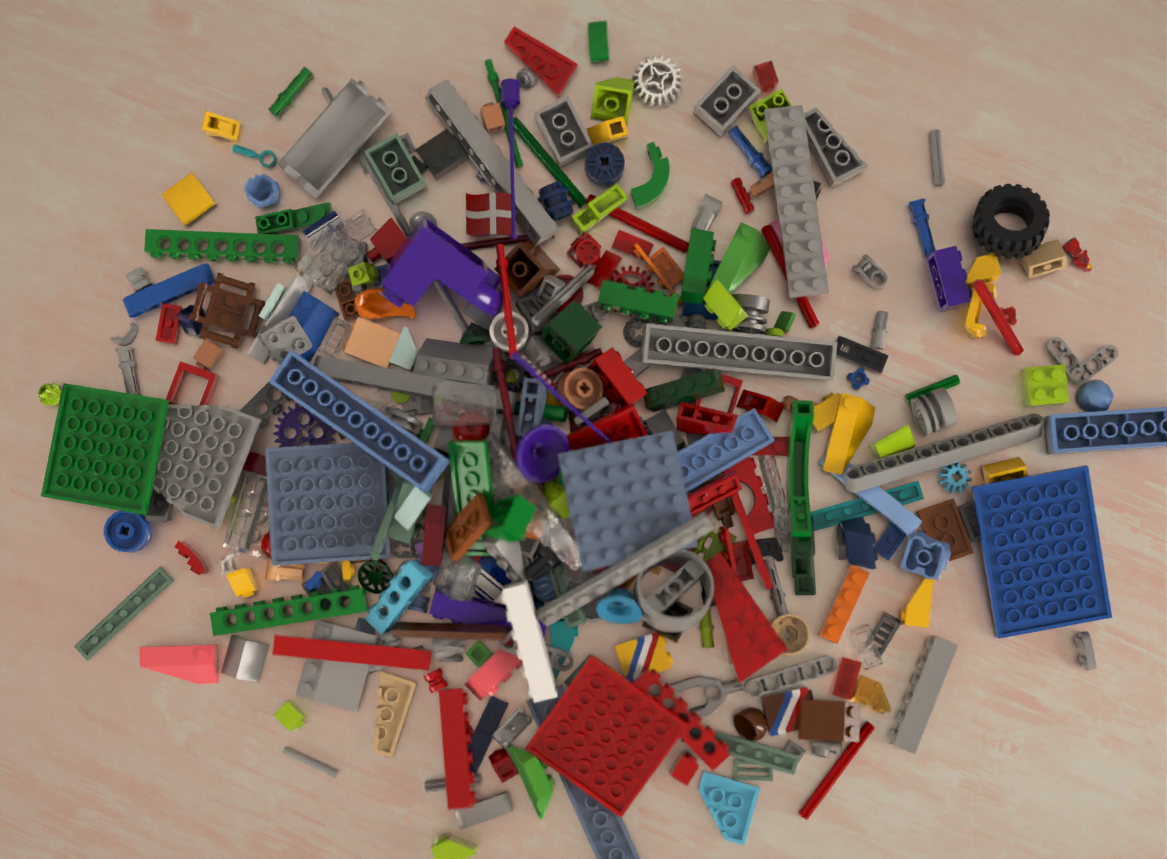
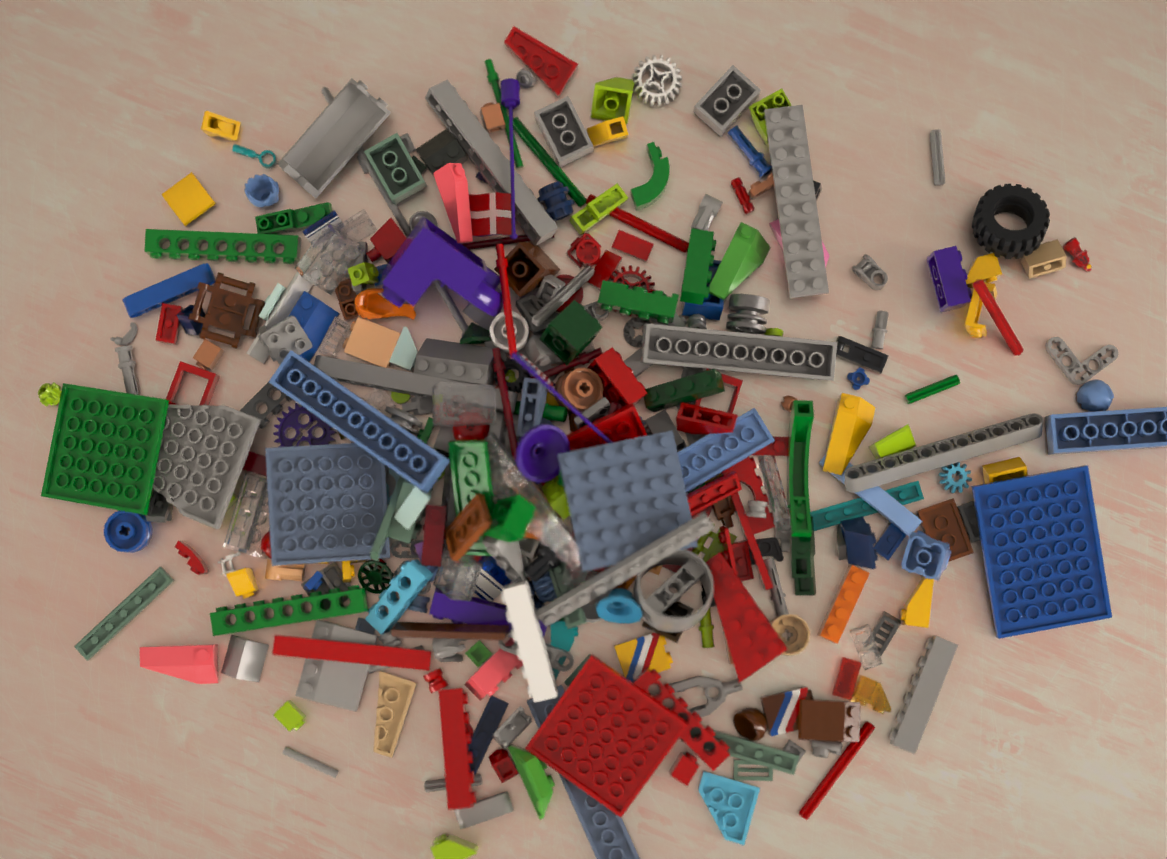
(138, 279): light grey wheel -> none
(287, 95): green pin -> none
(455, 196): none -> coral wedge
(598, 41): green slope -> none
(604, 176): dark blue wheel -> none
(664, 267): orange bracket -> none
(724, 305): lime slope -> none
(757, 509): none -> light grey wheel
(765, 76): clear red brick -> none
(766, 406): red slope -> none
(777, 251): red axle -> none
(785, 321): bright green slope -> none
(800, 676): light grey beam -> none
(825, 412): yellow slope -> none
(832, 153): light grey wedge -> none
(921, 219): blue pin -> none
(938, 409): light grey wheel -> none
(1011, 315): clear red plate -> none
(1045, 386): lime brick -> none
(1087, 656): light grey plate -> none

